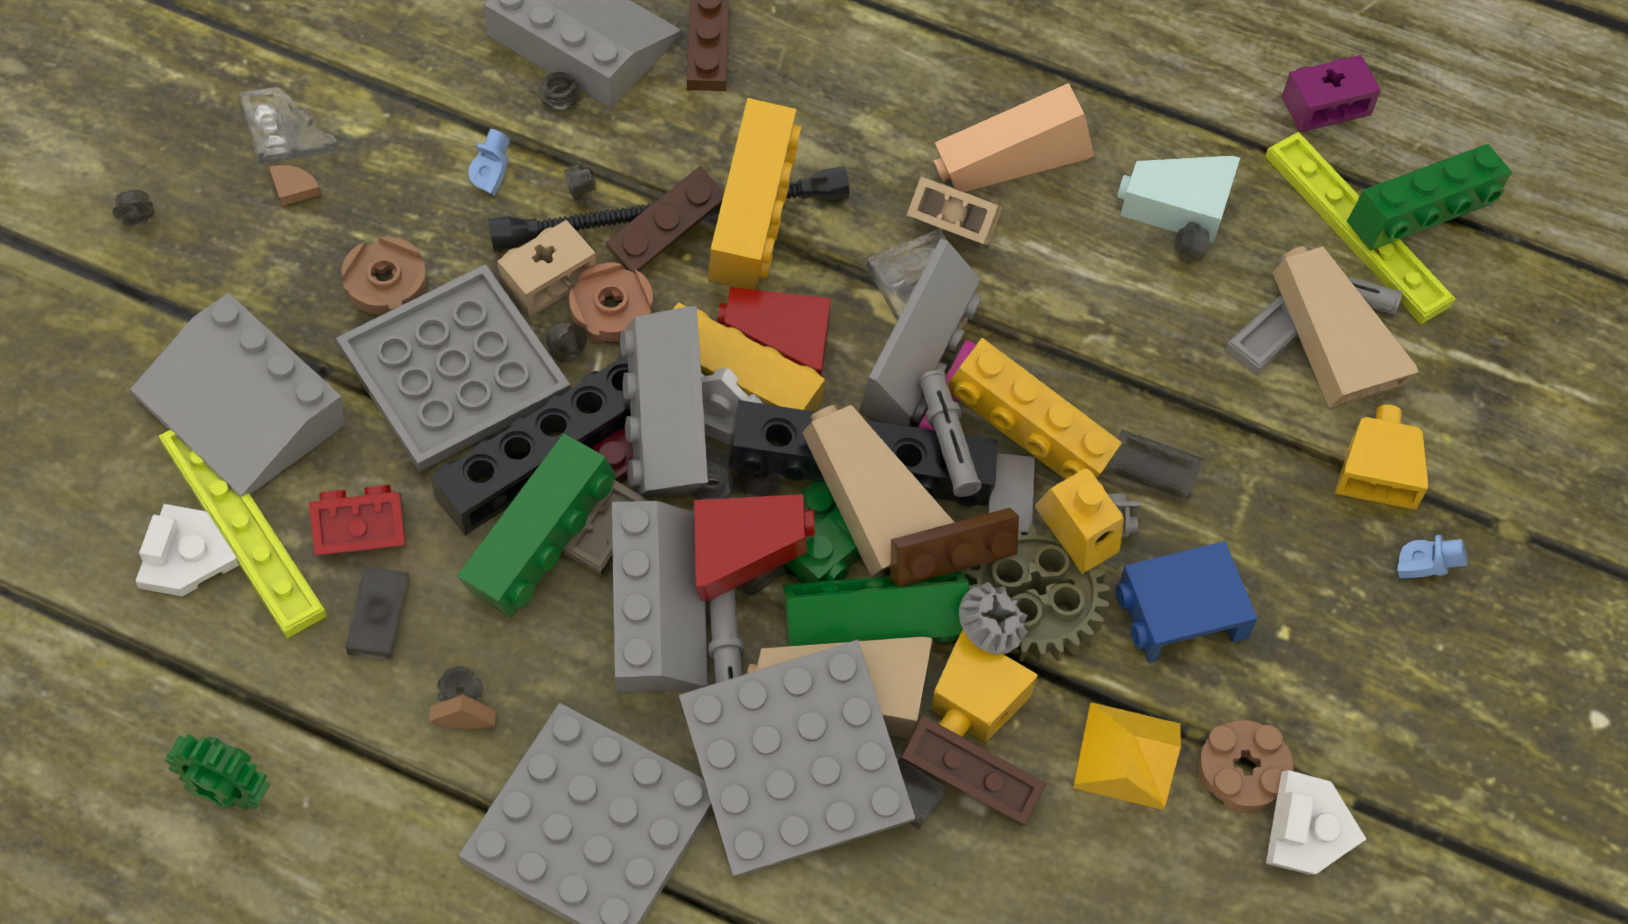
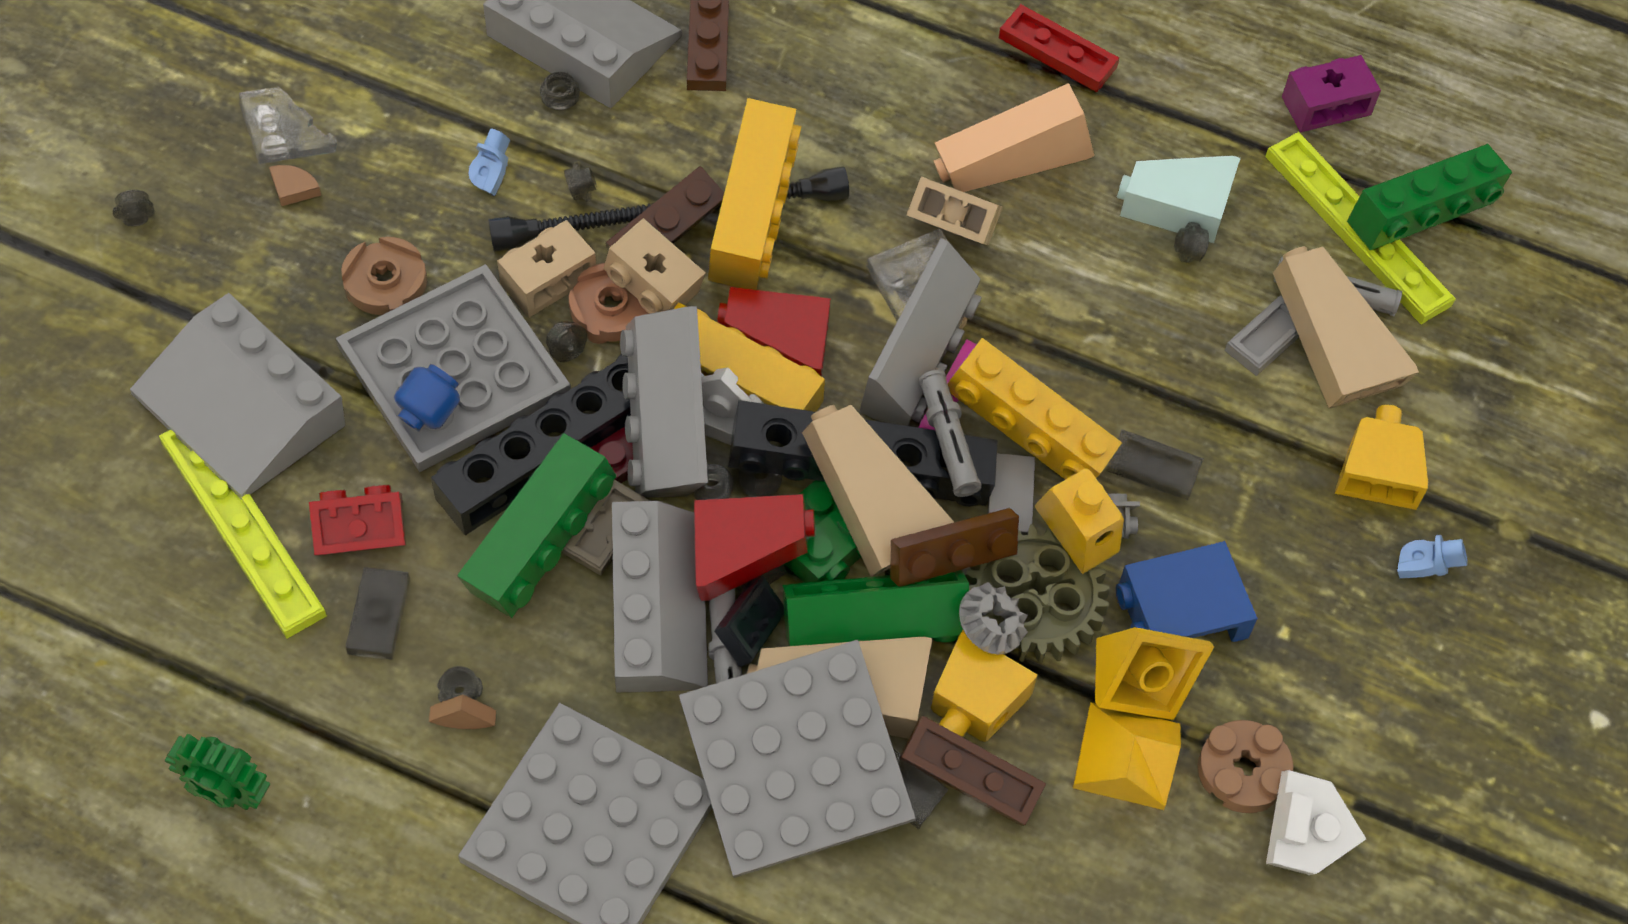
(182, 551): white plate -> none
(427, 397): none -> blue head
(653, 269): none -> tan brick
(750, 620): none -> black plate
(1058, 48): none -> red plate
(1147, 671): none -> yellow slope

